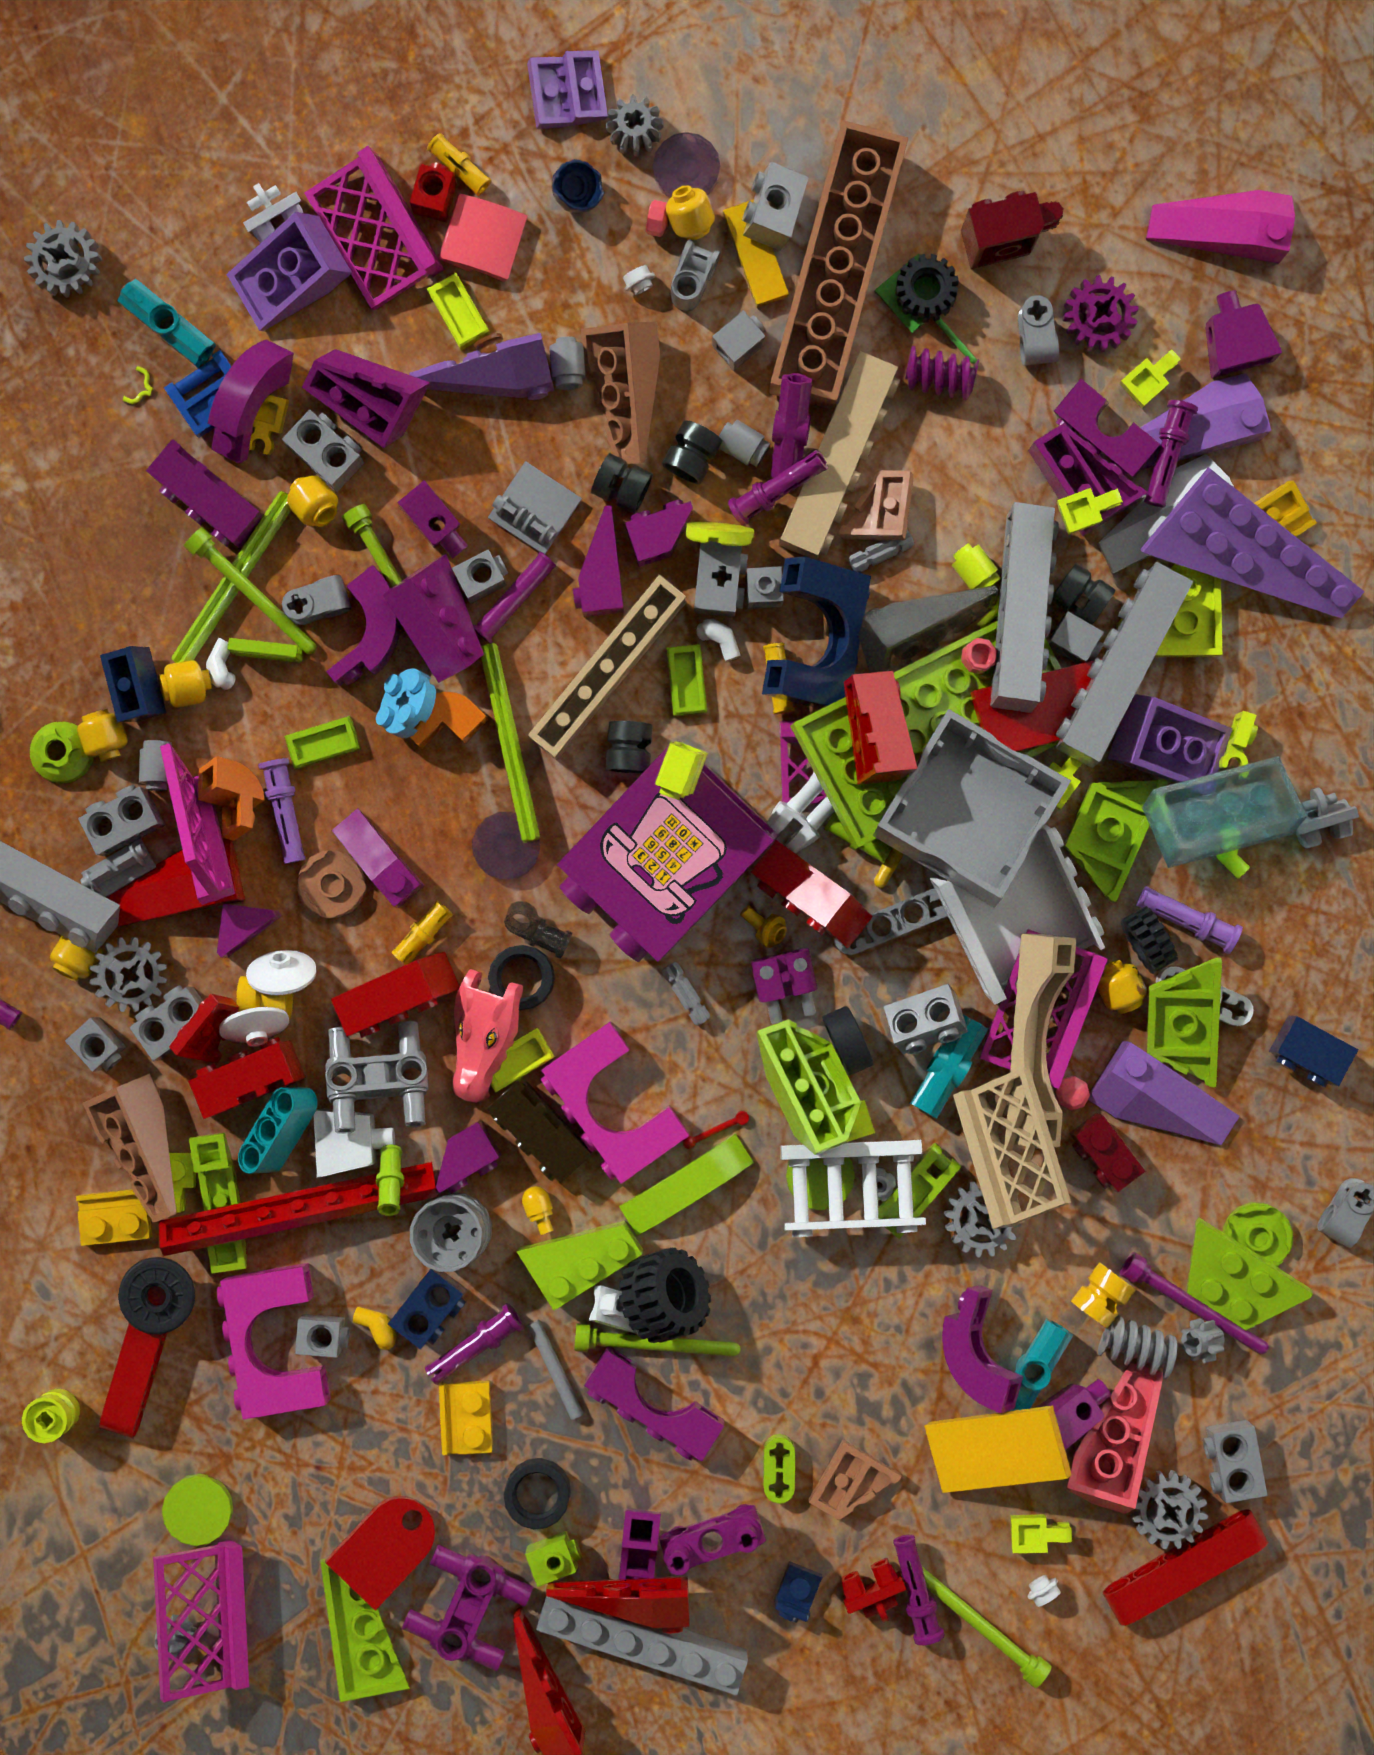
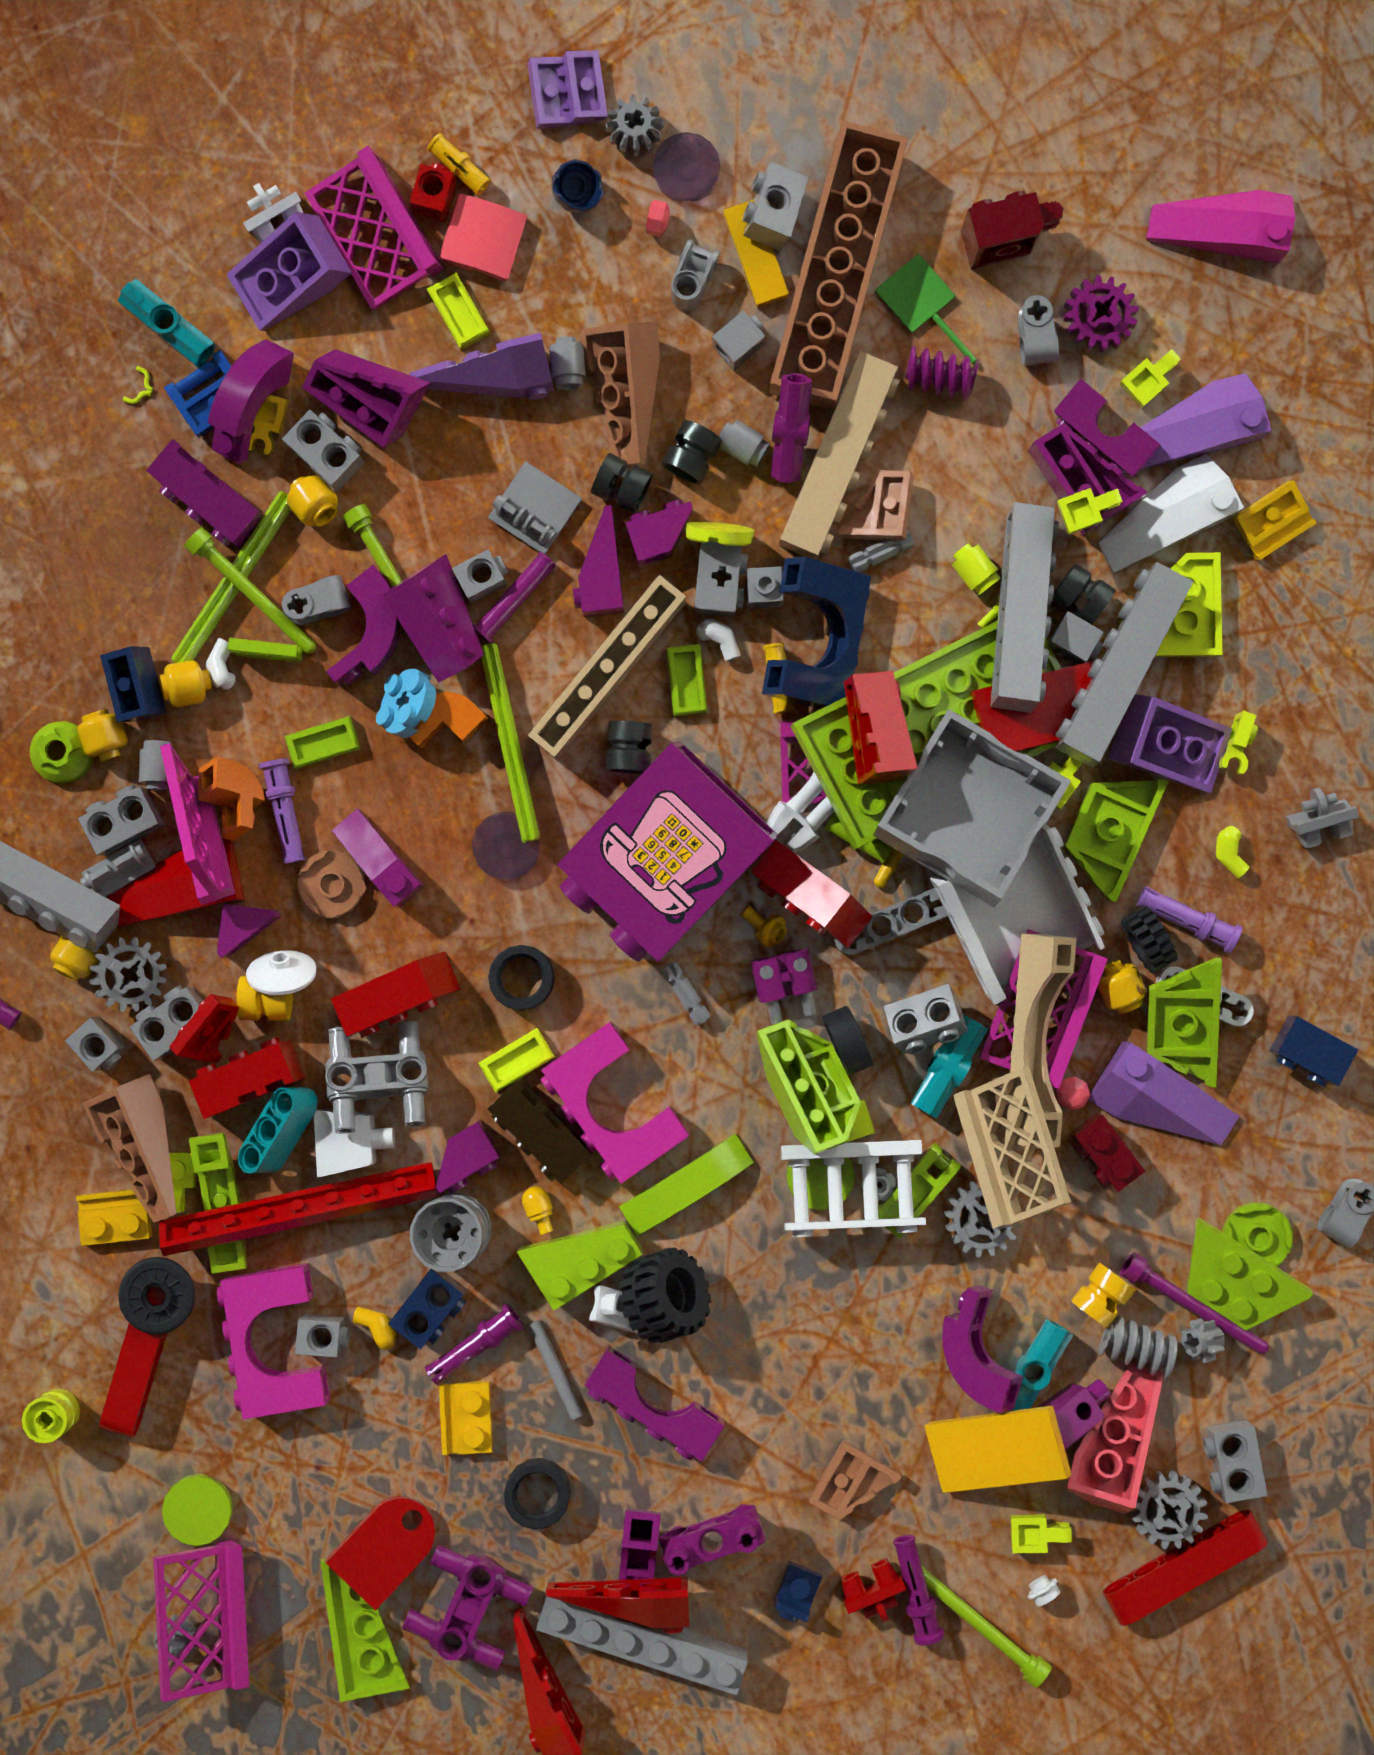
(58, 244): light grey gear -> none
(254, 1025): white dish -> none
(389, 1180): lime pin -> none
(421, 507): magenta torso -> none
(422, 933): yellow pin -> none
(483, 1035): coral animal -> none
(488, 343): dark orange bush -> none
(536, 930): clear smoke connector -> none
(553, 1558): lime brick -> none
(589, 1338): lime piece -> none
(639, 280): white plate -> none
(680, 770): neon yellow brick -> none
(690, 212): yellow head -> none
(740, 1118): red hinge -> none
(765, 494): magenta pin -> none
(787, 1468): lime beam -> none
(907, 627): clear smoke wedge -> none
(927, 268): black tyre -> none
(979, 655): coral tile -> none
(1173, 437): magenta pin -> none
(1223, 811): clear light blue brick -> none
(1236, 541): medium lavender wing -> none
(1239, 337): magenta torso -> none

